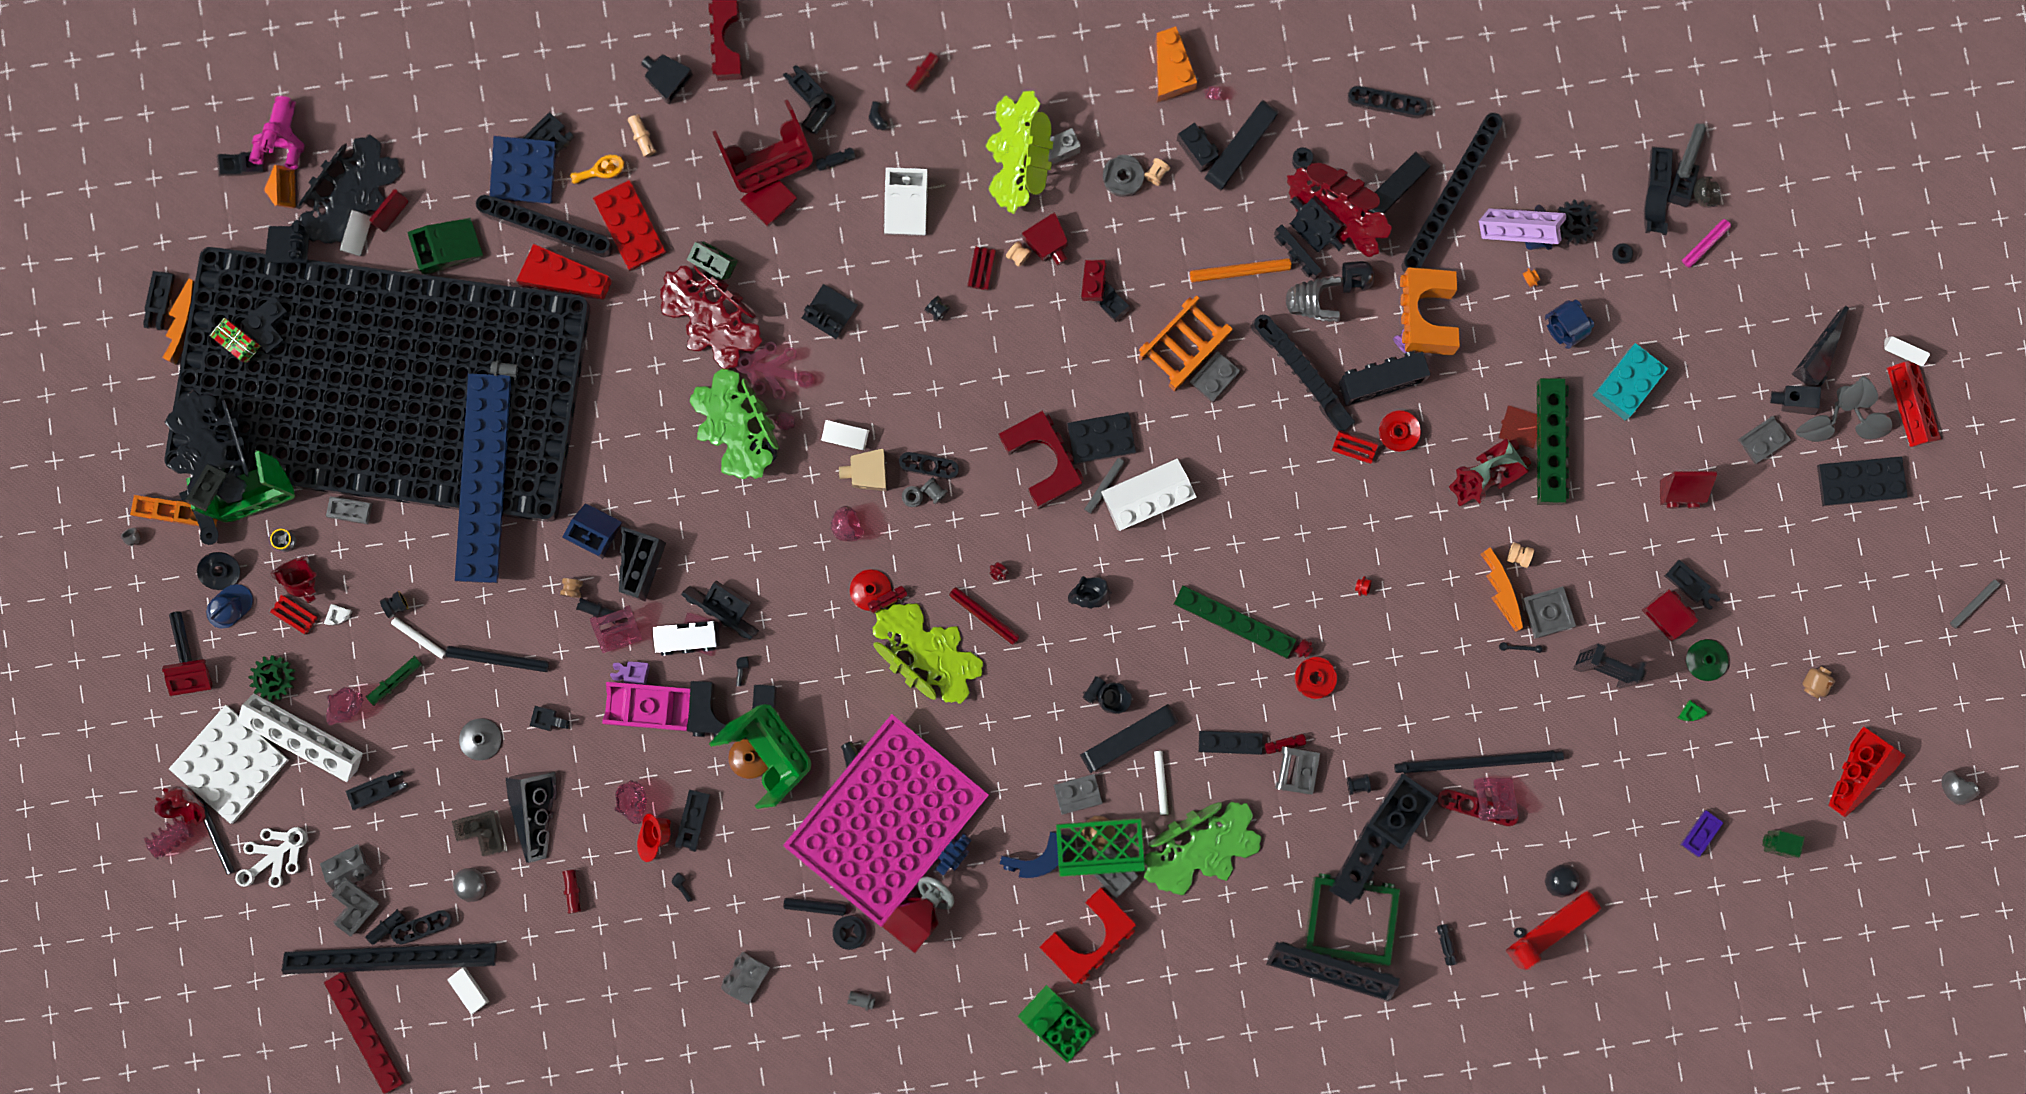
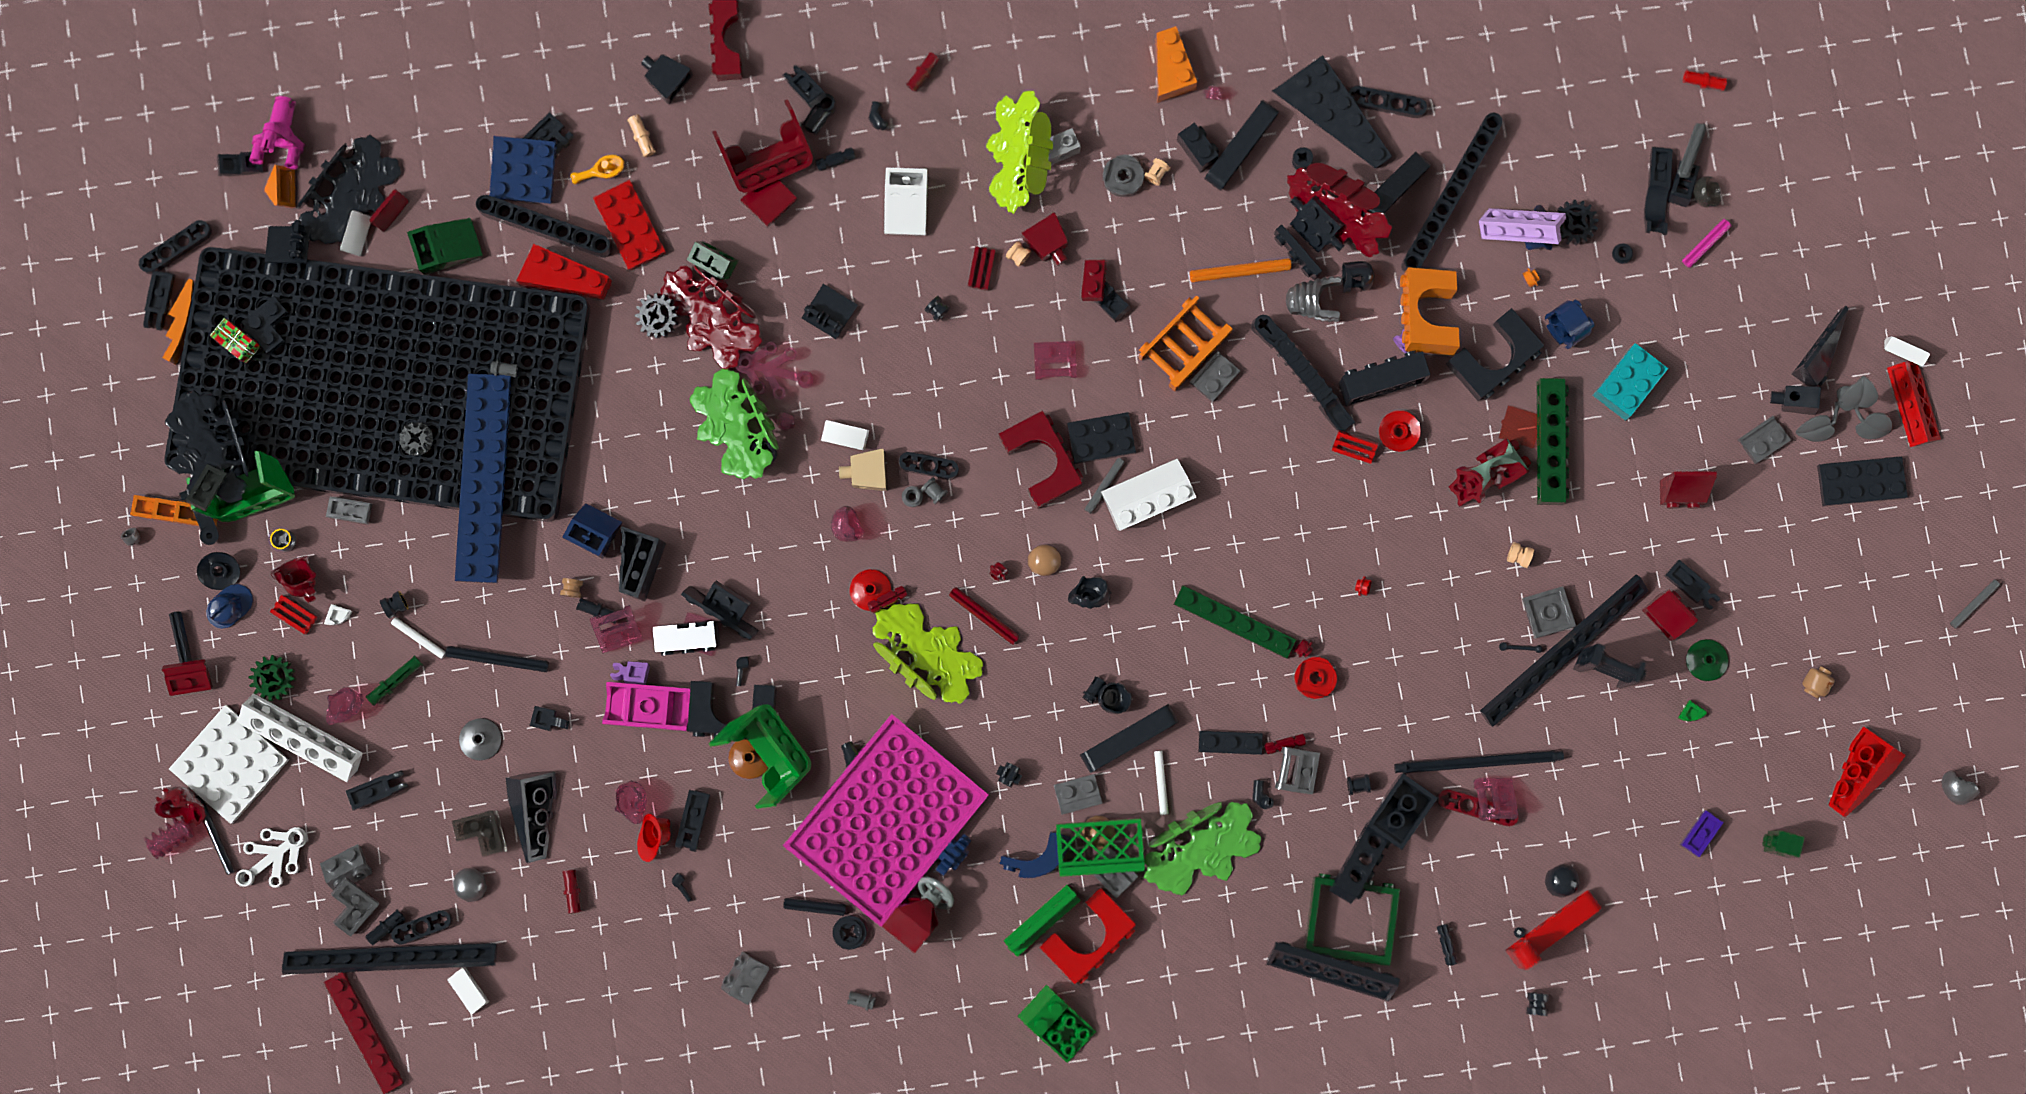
(177, 250): none -> black beam
(414, 448): none -> dark grey gear
(649, 319): none -> gear
(1009, 774): none -> black gear
(1041, 920): none -> green fence
(1044, 560): none -> medium nougat hair
(1055, 354): none -> clear pink plate
(1260, 797): none -> black arm
(1327, 103): none -> black wing
(1482, 381): none -> black arch
(1505, 596): orange slope -> none
(1537, 1004): none -> black wheel
(1564, 650): none -> black plate
(1704, 80): none -> red pin

